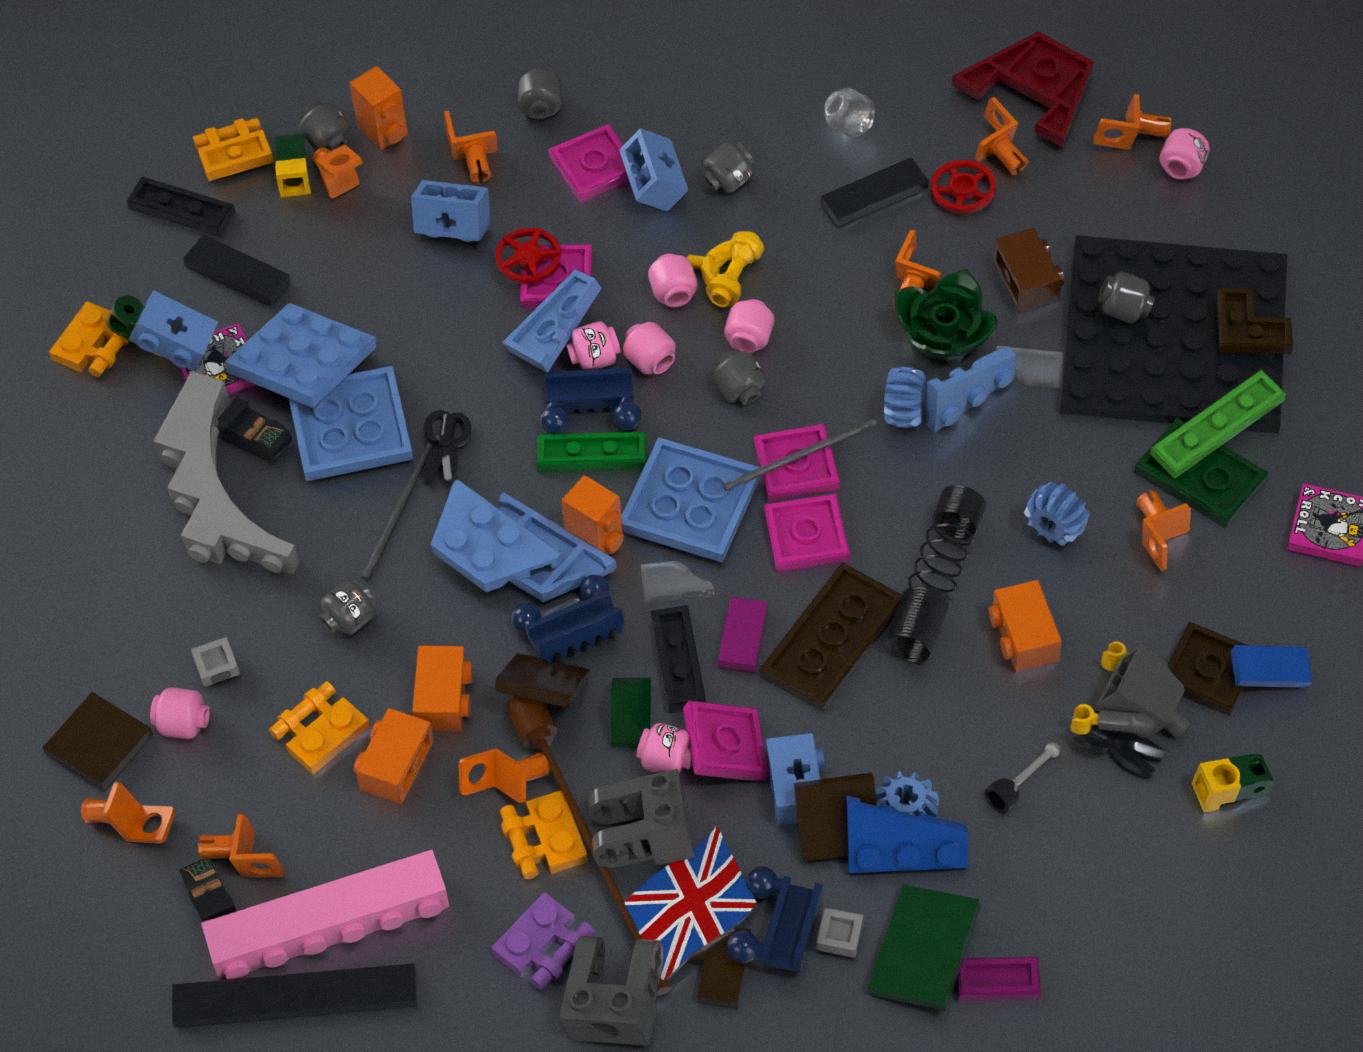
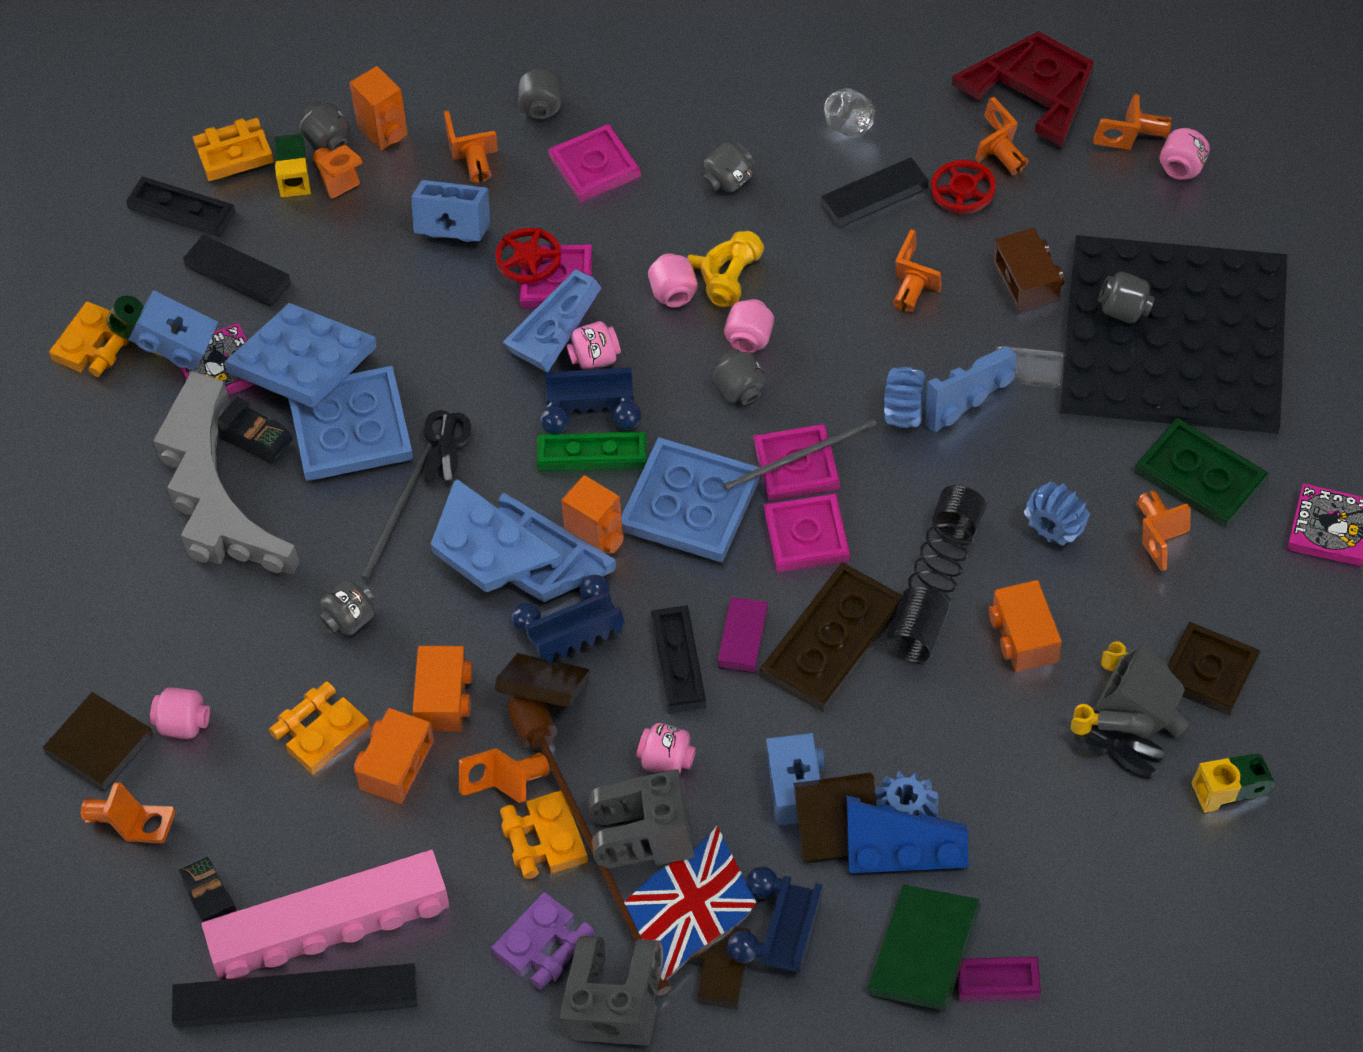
(215, 661): light grey plate -> none
(239, 850): orange bracket -> none
(629, 710): dark green slope -> none
(649, 348): bright pink head -> none
(653, 170): medium blue brick -> none
(672, 582): clear tile -> none
(726, 741): dark pink tile -> none
(839, 932): light grey plate -> none
(947, 319): dark green brick -> none
(1004, 792): black hinge -> none
(1217, 424): bright green tile -> none
(1243, 332): dark brown tile -> none
(1271, 666): blue tile -> none

